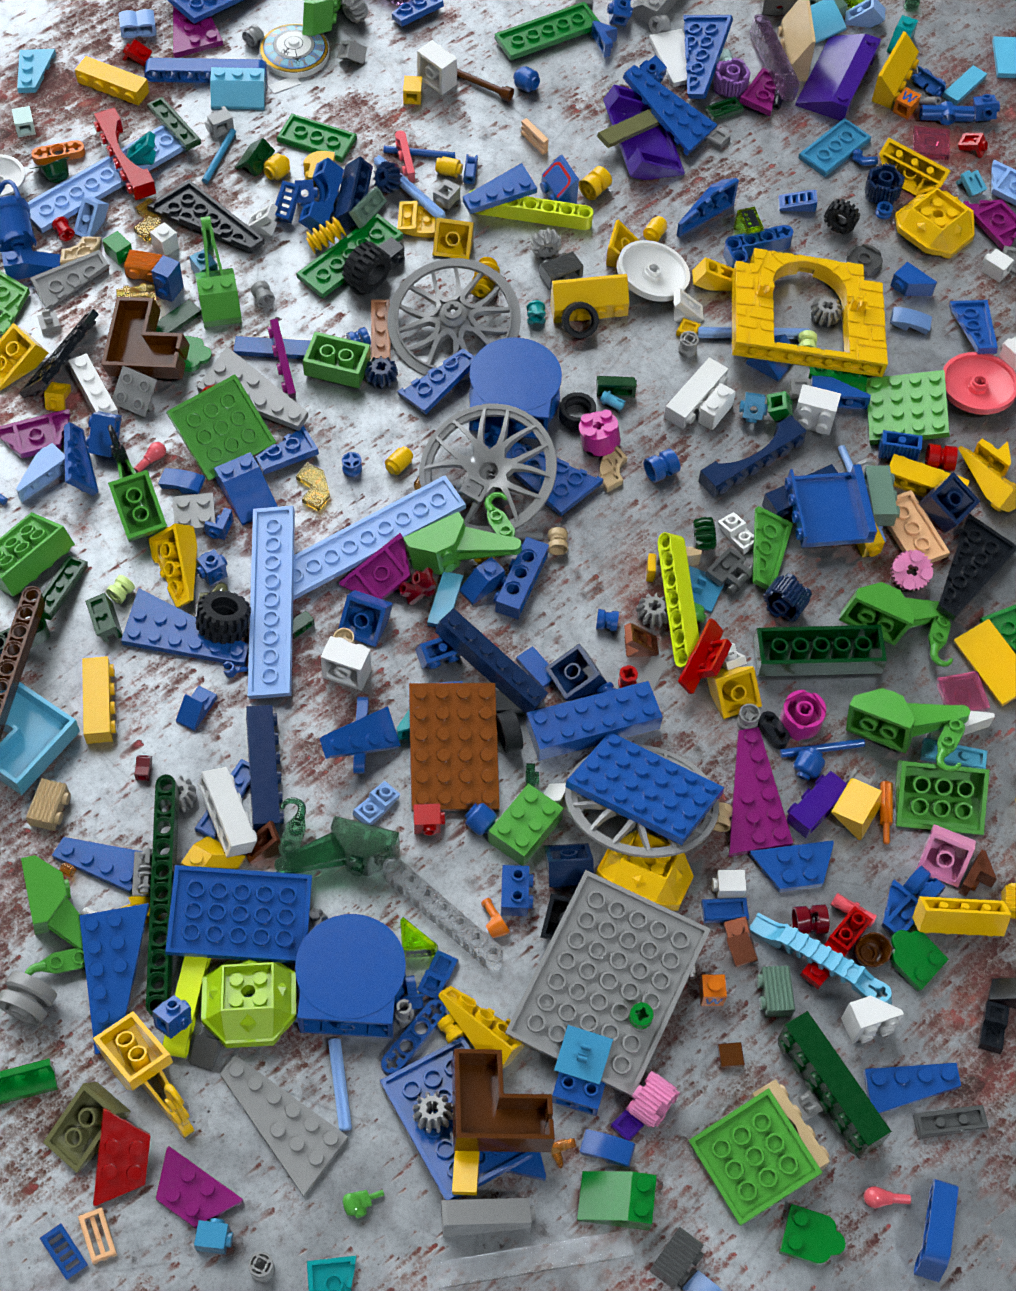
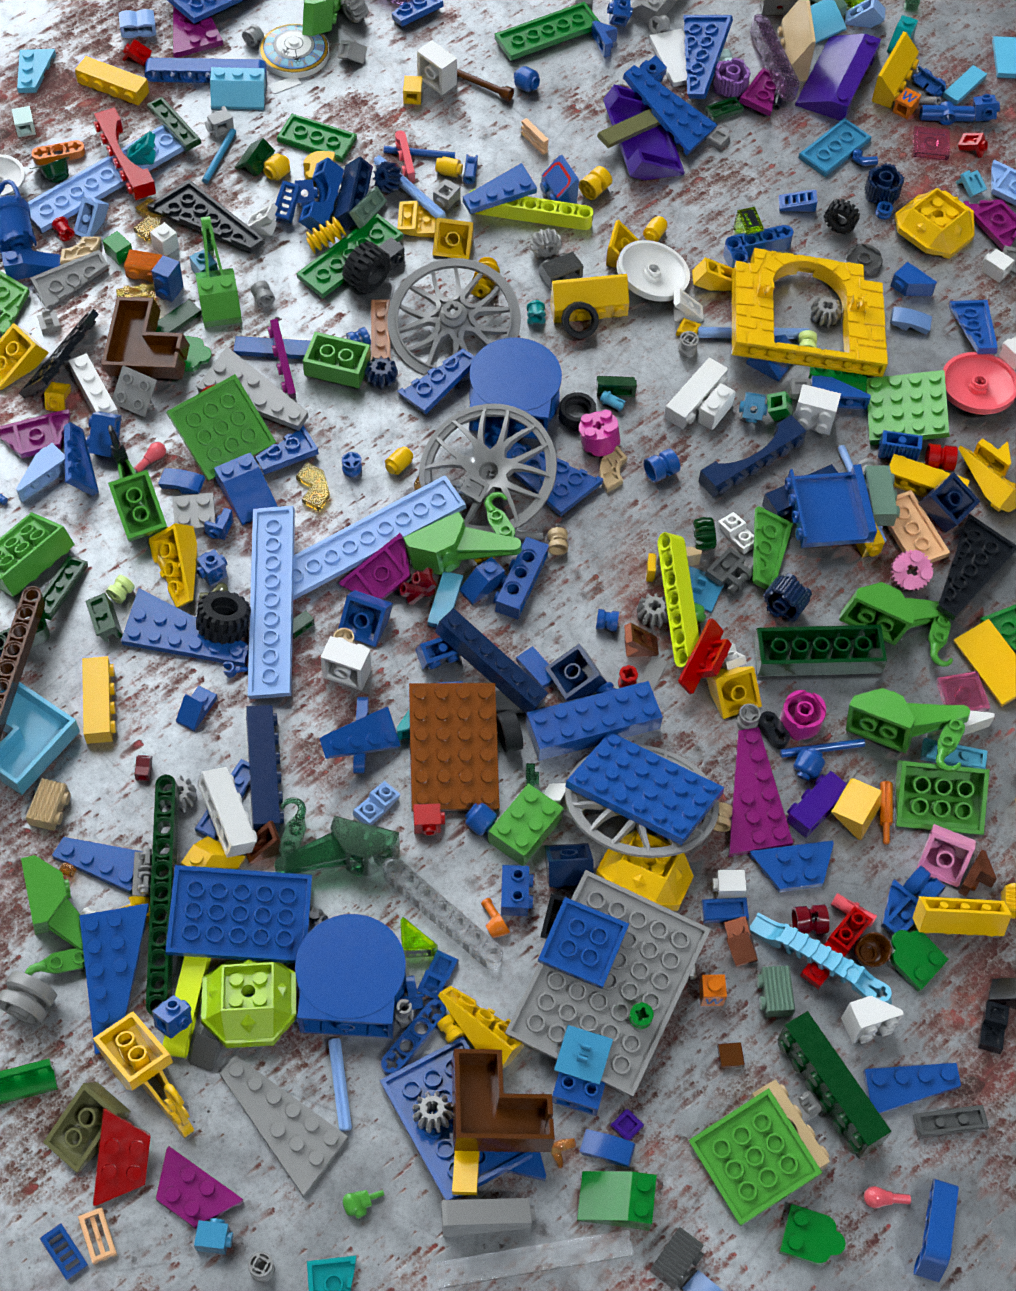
(583, 942): none -> blue plate
(653, 1100): bright pink brick -> none
(714, 201): blue wedge -> none
(919, 172): yellow wedge -> none

